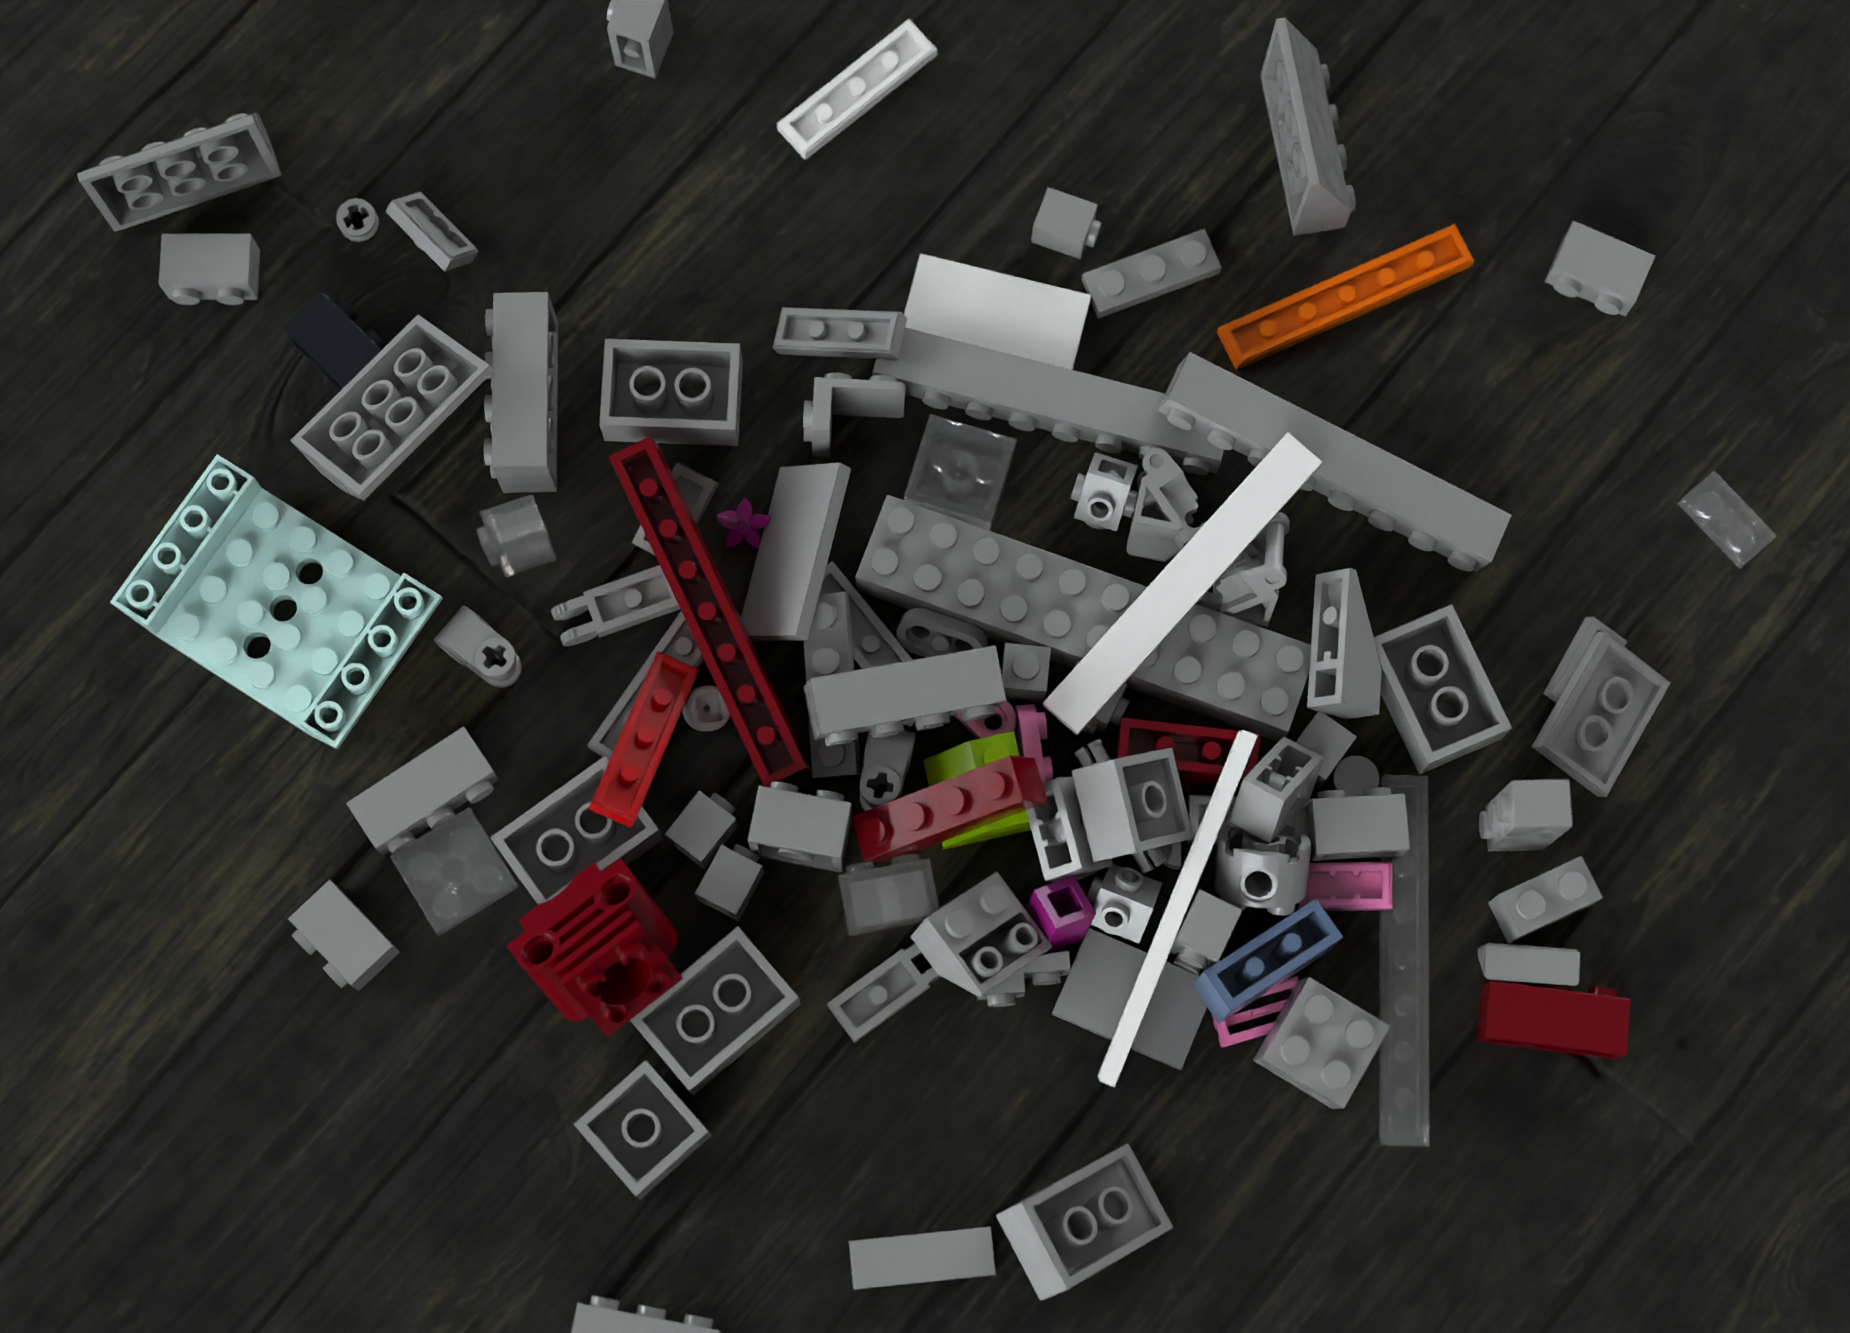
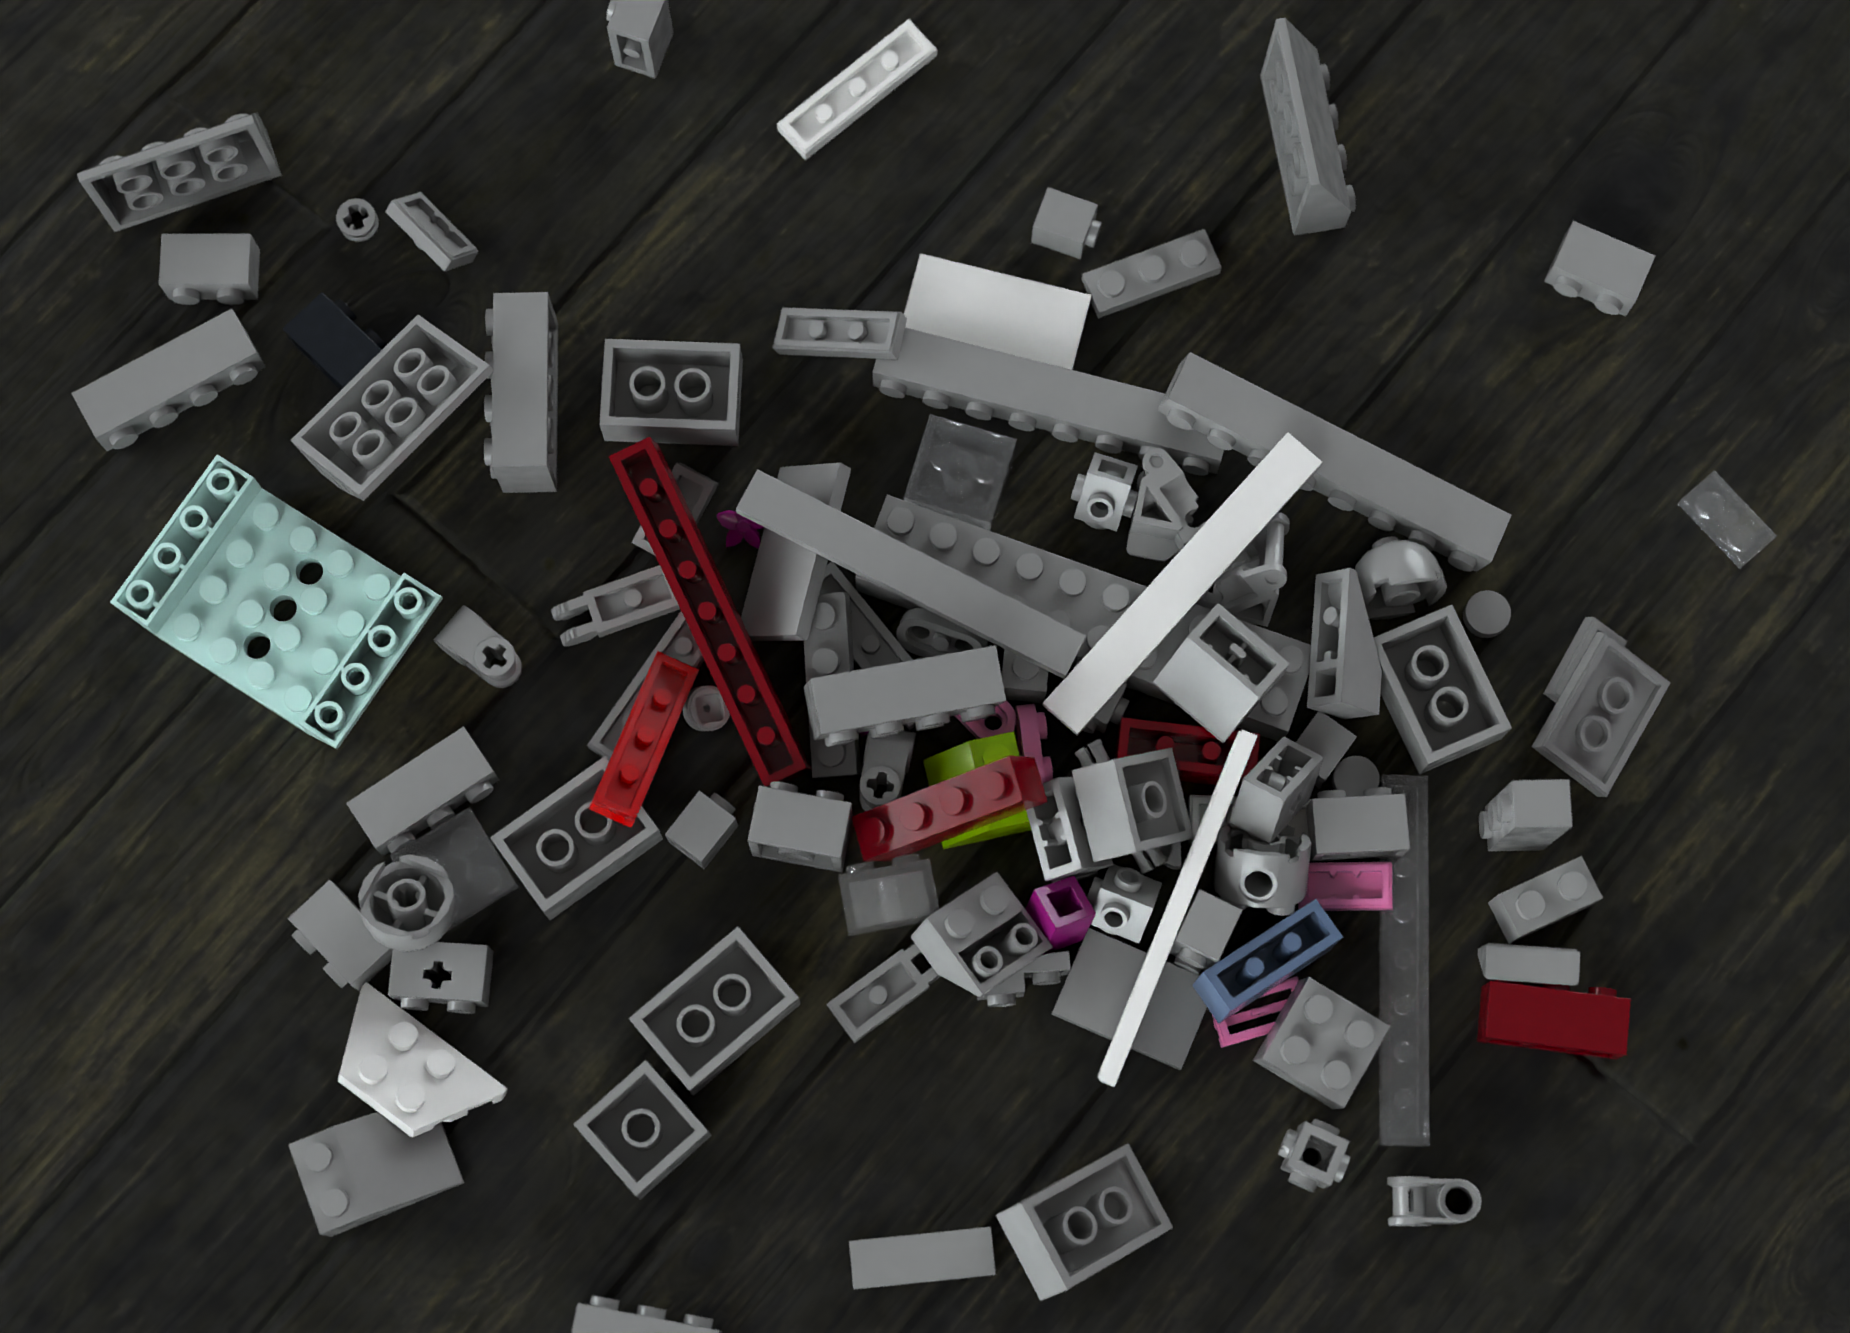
(169, 381): none -> light grey brick
(371, 1170): none -> light grey slope
(407, 903): none -> light grey cylinder
(409, 1069): none -> white wing
(469, 971): none -> light grey brick
(515, 536): clear brick -> none
(599, 948): dark red piece -> none
(730, 881): light grey brick -> none
(850, 397): light grey bracket -> none
(910, 574): none -> light grey tile
(1221, 673): none -> light grey slope
(1328, 1145): none -> light grey brick
(1345, 297): orange tile -> none
(1398, 576): none -> light grey cylinder
(1428, 1201): none -> light grey piece
(1486, 614): none -> light grey tile

